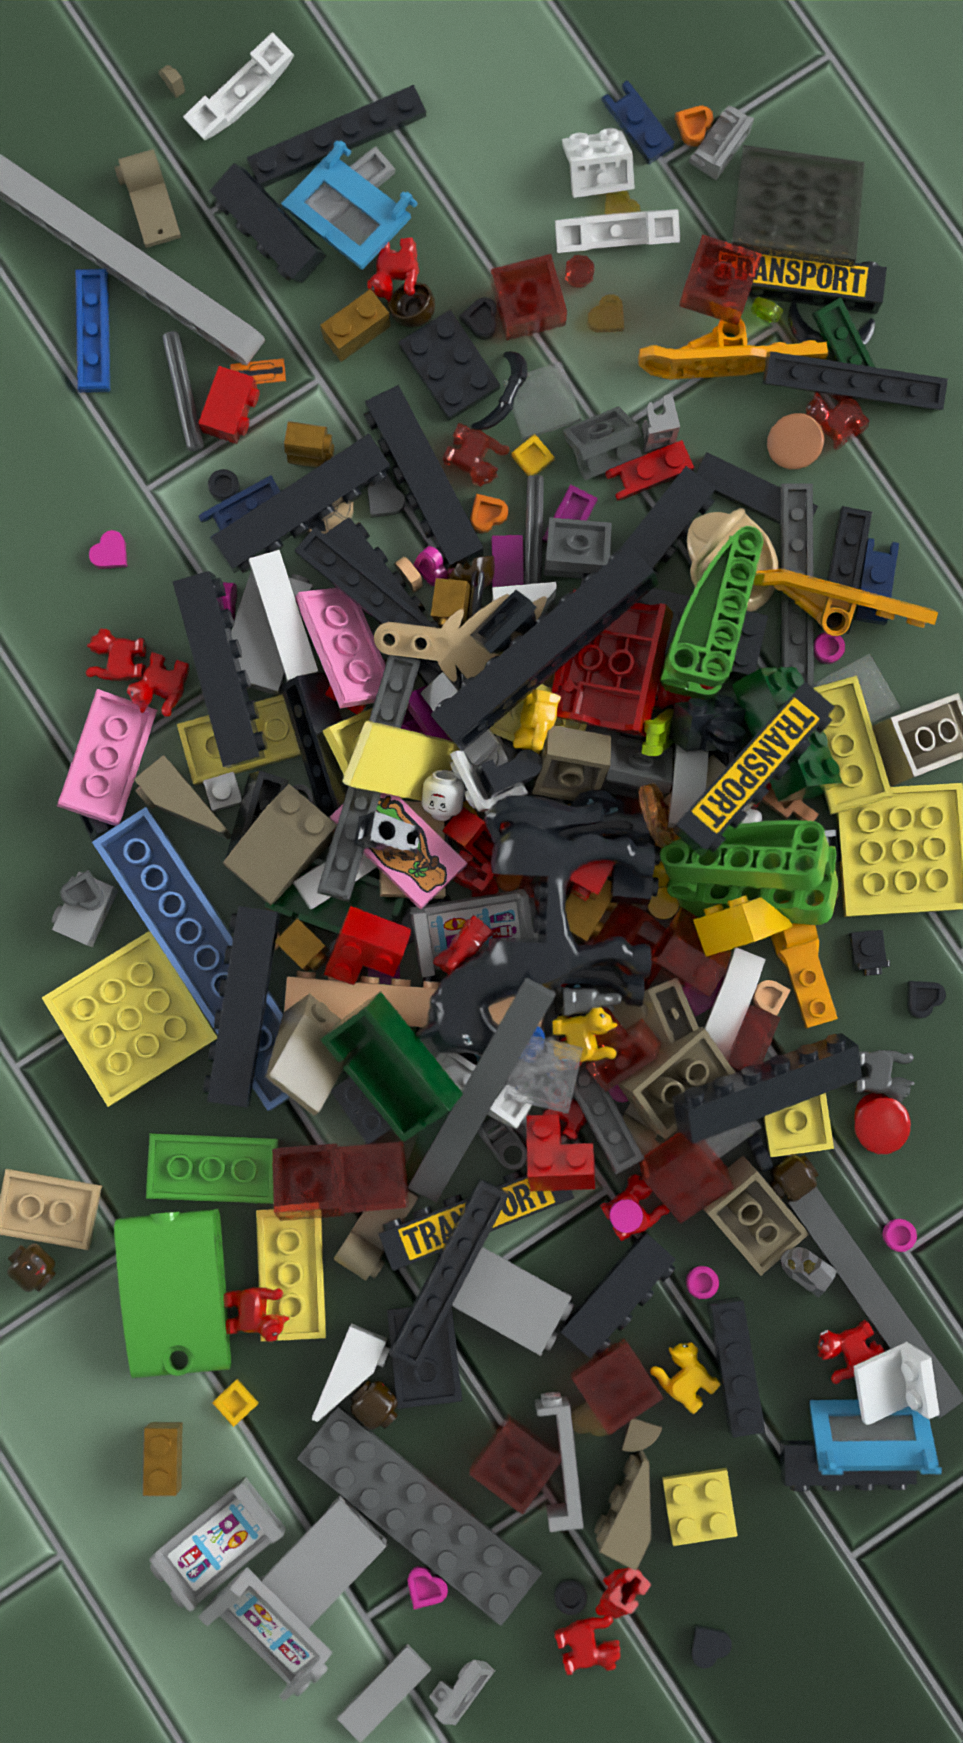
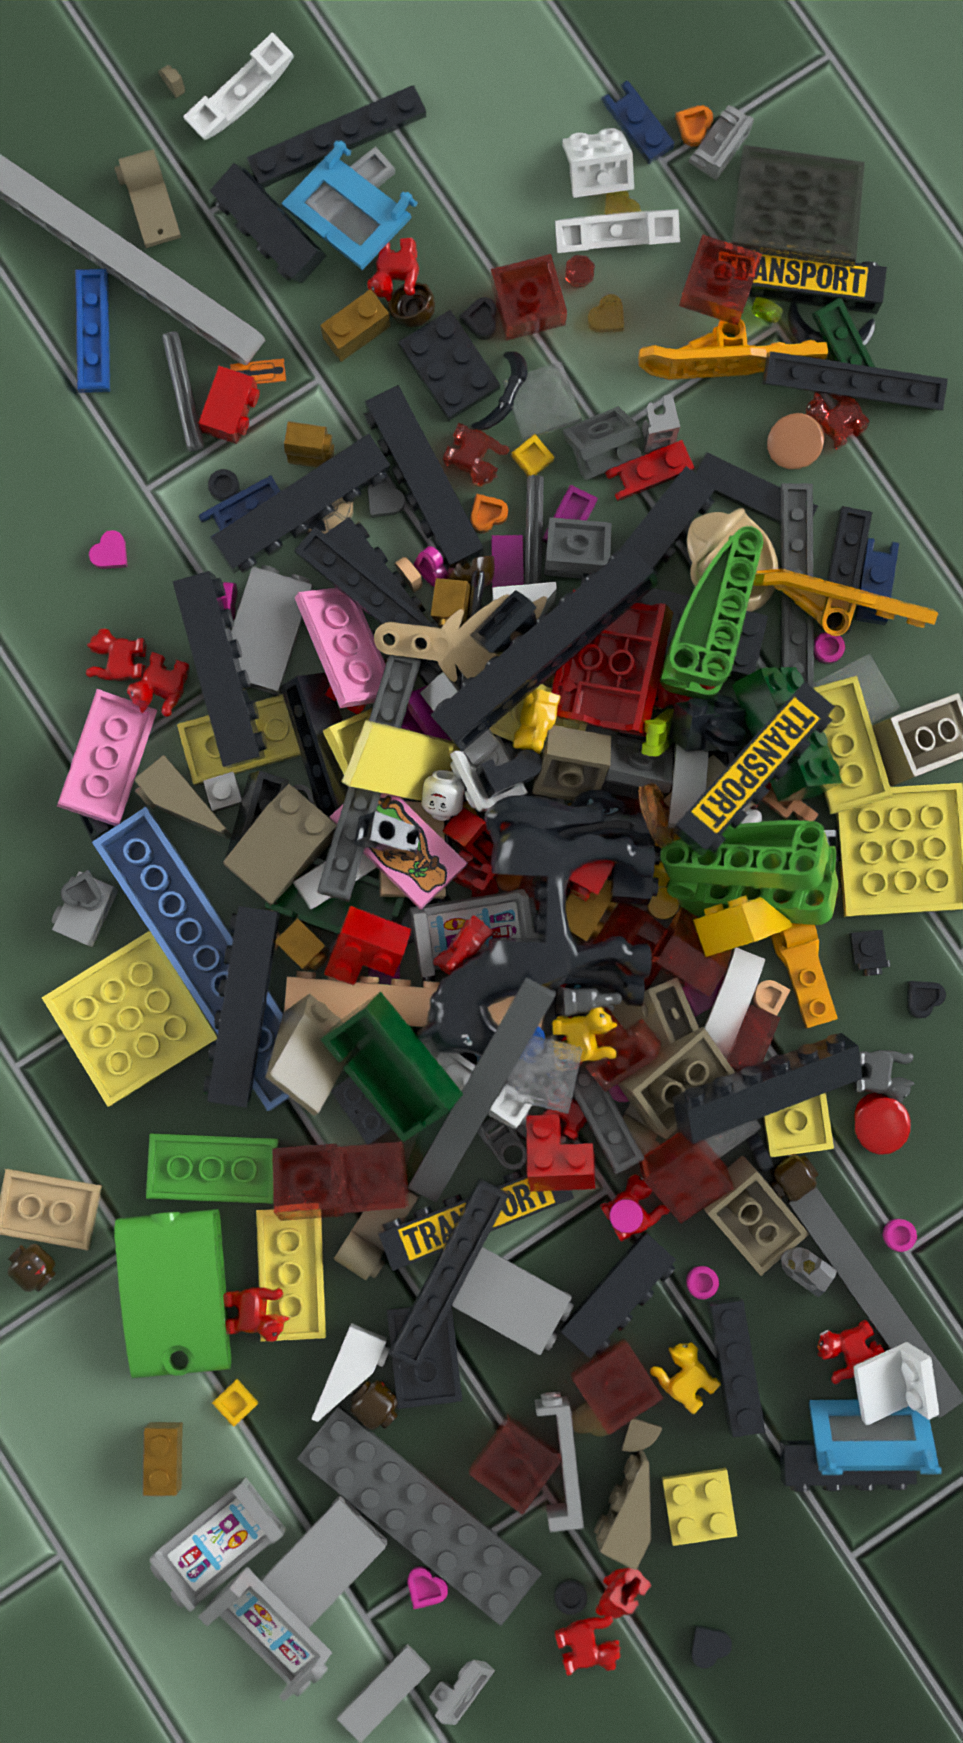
(283, 615): white tile -> none

